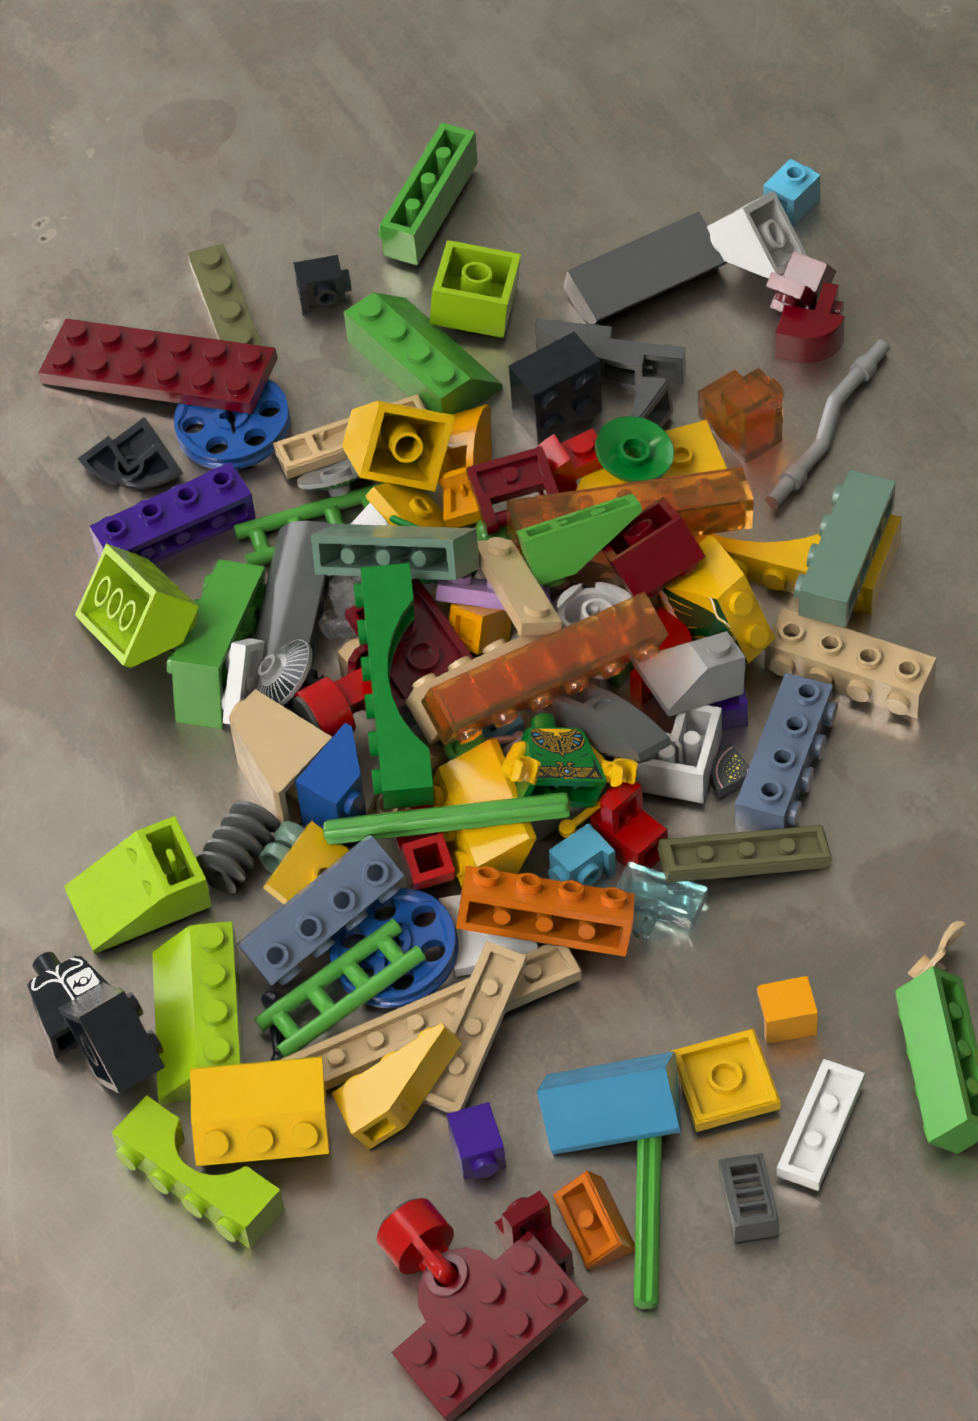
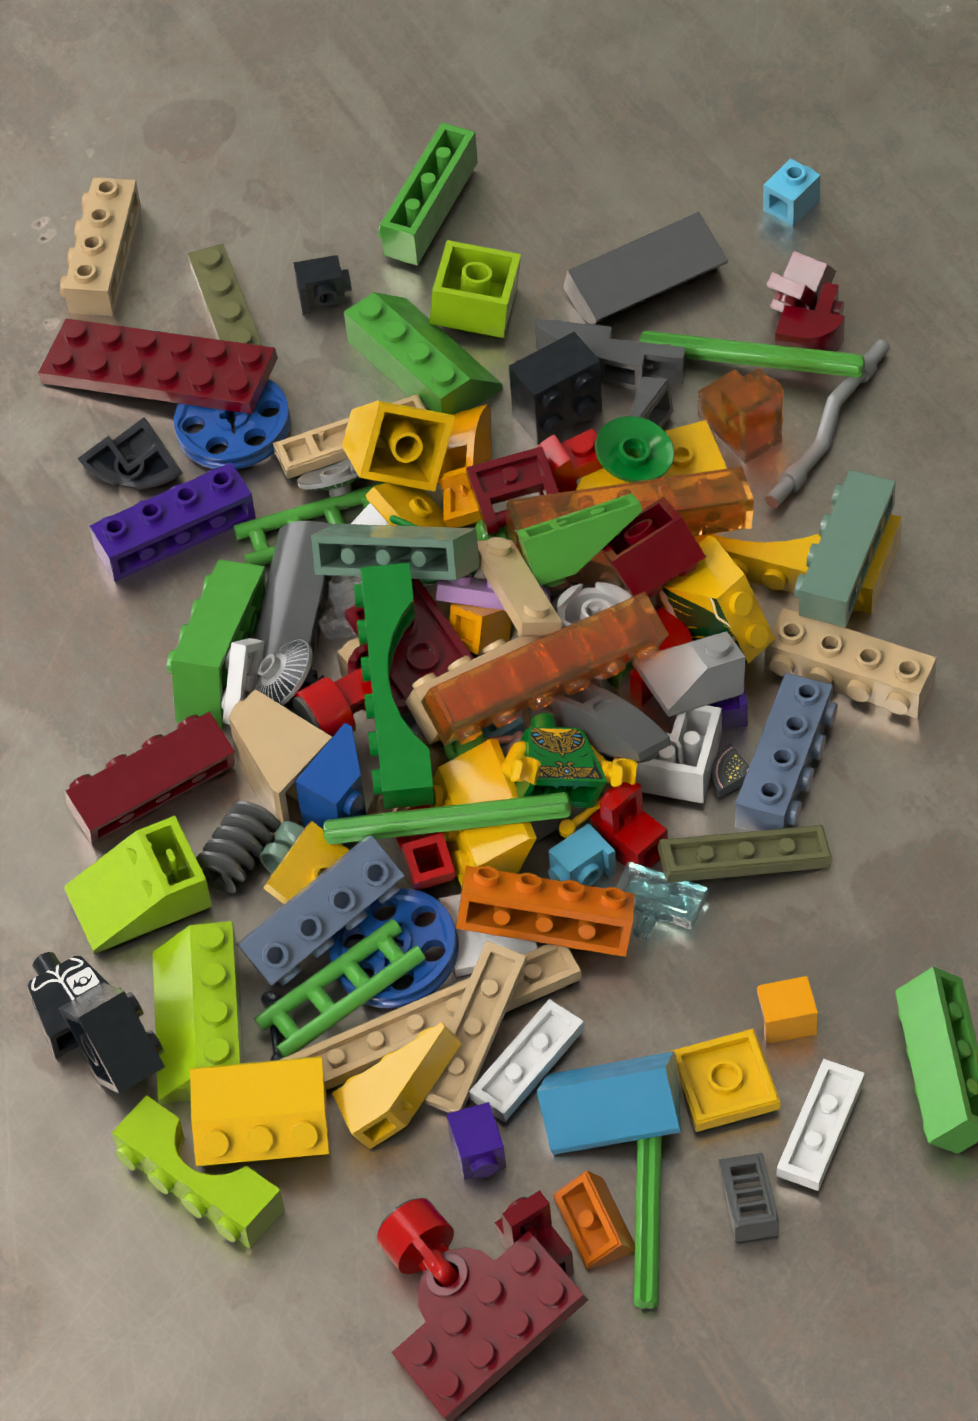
(101, 246): none -> tan brick
(135, 607): lime slope -> none
(149, 777): none -> dark red brick
(527, 1060): none -> white plate
(757, 237): white slope -> none
(762, 354): none -> bright green axle
(947, 939): tan plate -> none

